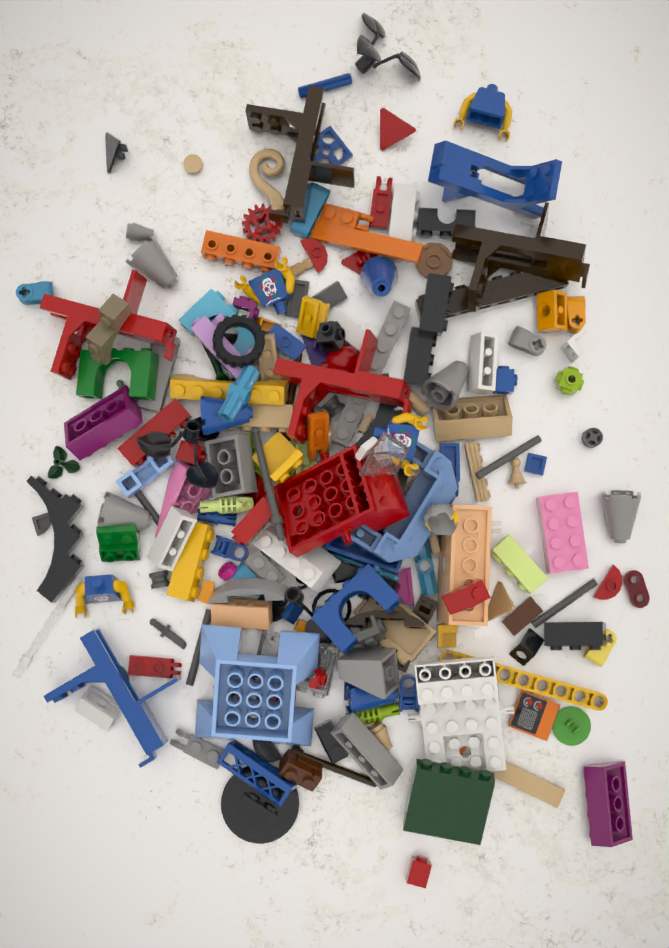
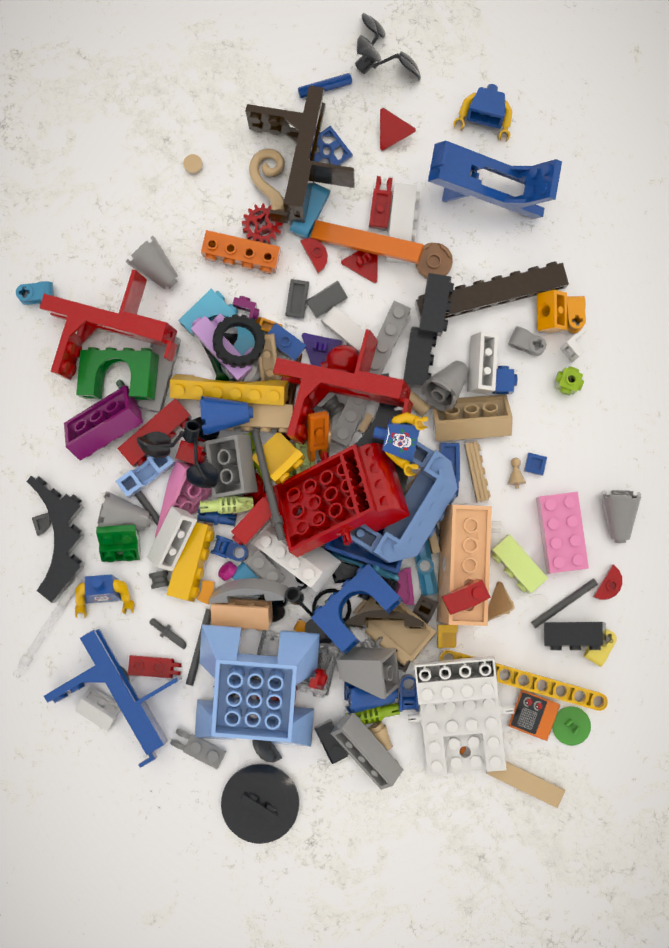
(60, 456): dark green plant -> none
(102, 336): dark tan arch -> none
(113, 149): piece -> none
(138, 232): light grey cone -> none
(238, 393): dark azure piece -> none
(259, 765): blue fence -> none
(271, 288): torso -> none
(292, 613): blue tile -> none
(299, 268): tan axle -> none
(300, 770): reddish brown brick -> none
(311, 315): yellow plate -> none
(330, 336): black brick -> none
(336, 768): dark brown piece -> none
(344, 217): orange hinge -> none
(365, 448): white tile -> none
(372, 636): dark grey bracket -> none
(379, 275): blue cone -> none
(384, 457): clear slope -> none
(418, 871): red brick -> none
(430, 225): black arch -> none
(441, 519): light grey hair -> none
(448, 801): dark green brick -> none
(508, 457): dark grey bar -> none
(515, 252): dark brown piece -> none
(522, 616): reddish brown tile -> none
(528, 645): black bracket -> none
(595, 435): dark grey wheel -> none
(608, 804): magenta slope -> none
(636, 589): dark red plate -> none

